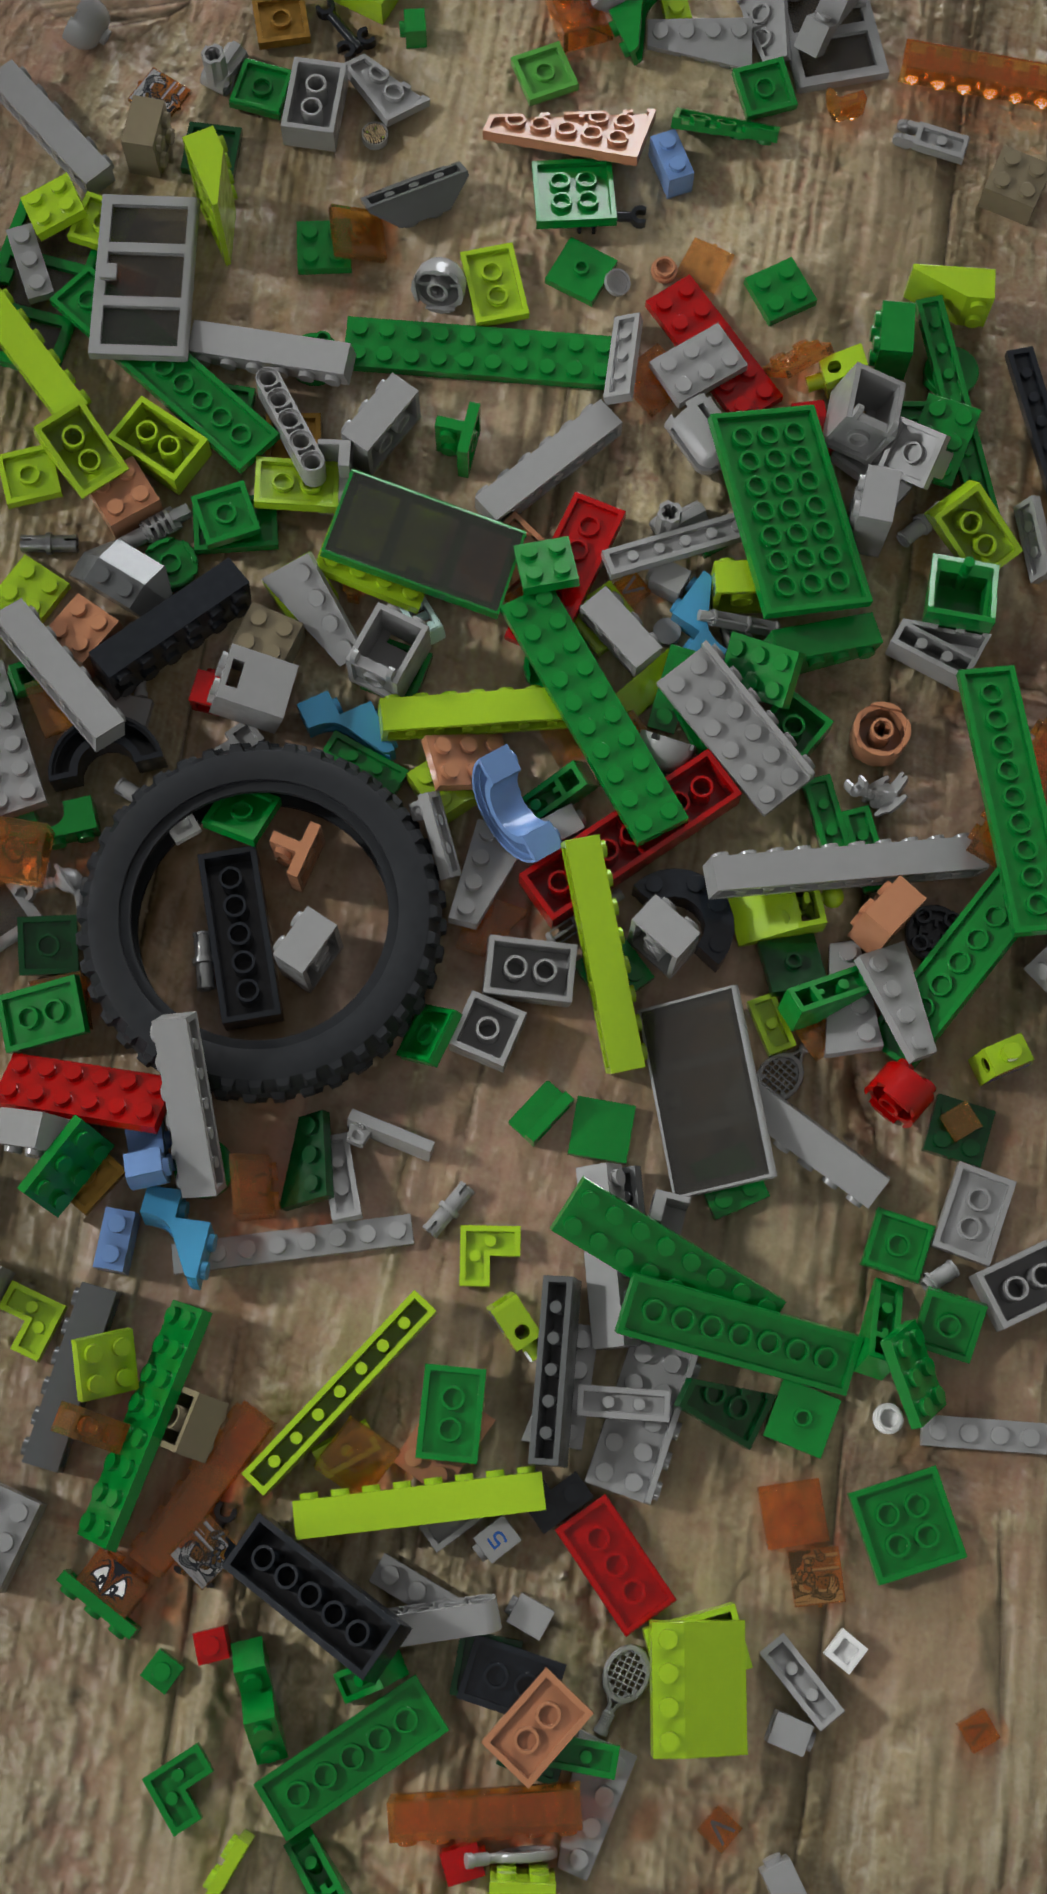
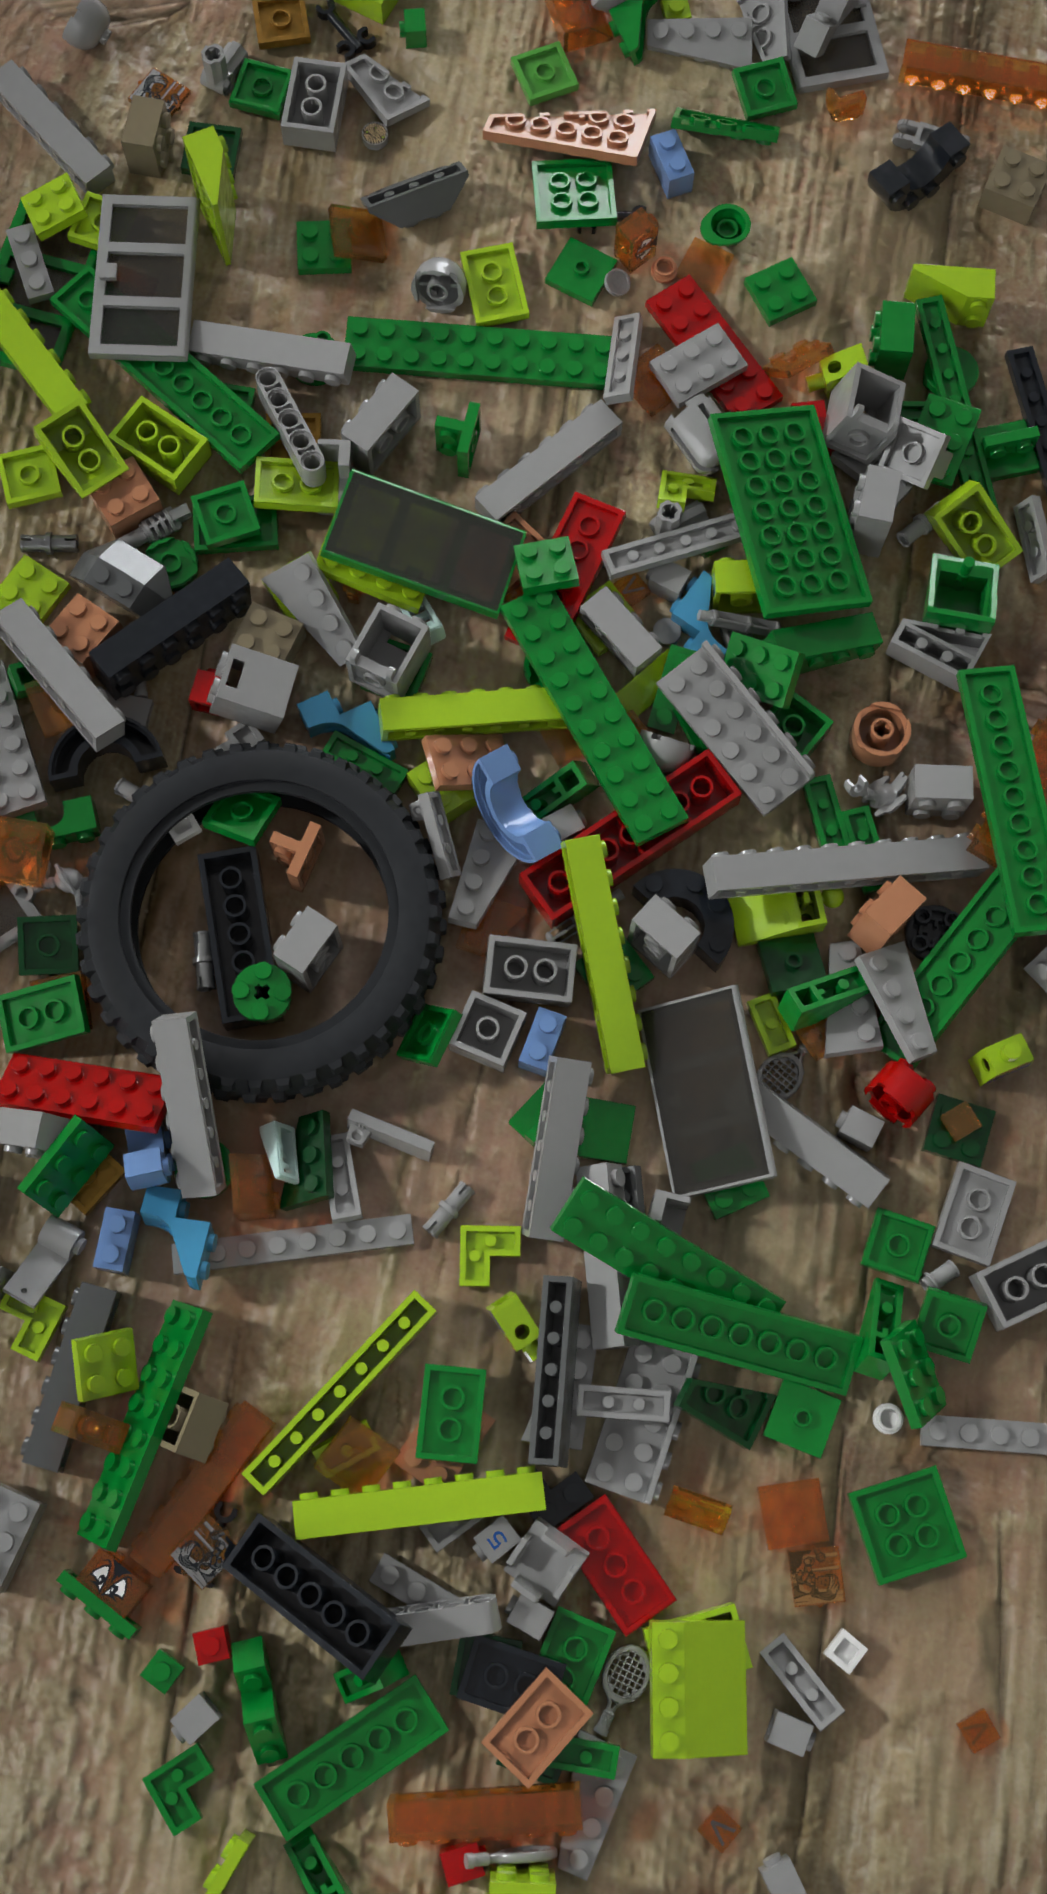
(55, 1248): none -> light grey door
(195, 1719): none -> light grey brick
(259, 1009): none -> green plate
(281, 1150): none -> light aqua slope
(542, 1041): none -> medium blue brick
(544, 1563): none -> light grey panel
(556, 1144): none -> light grey brick
(581, 1646): none -> green plate
(636, 239): none -> clear orange brick
(679, 486): none -> lime plate
(698, 1510): none -> clear orange plate
(725, 225): none -> green piece
(858, 1128): none -> light grey brick
(921, 174): none -> black brick
(939, 791): none -> light grey brick
(1010, 449): none -> green bracket

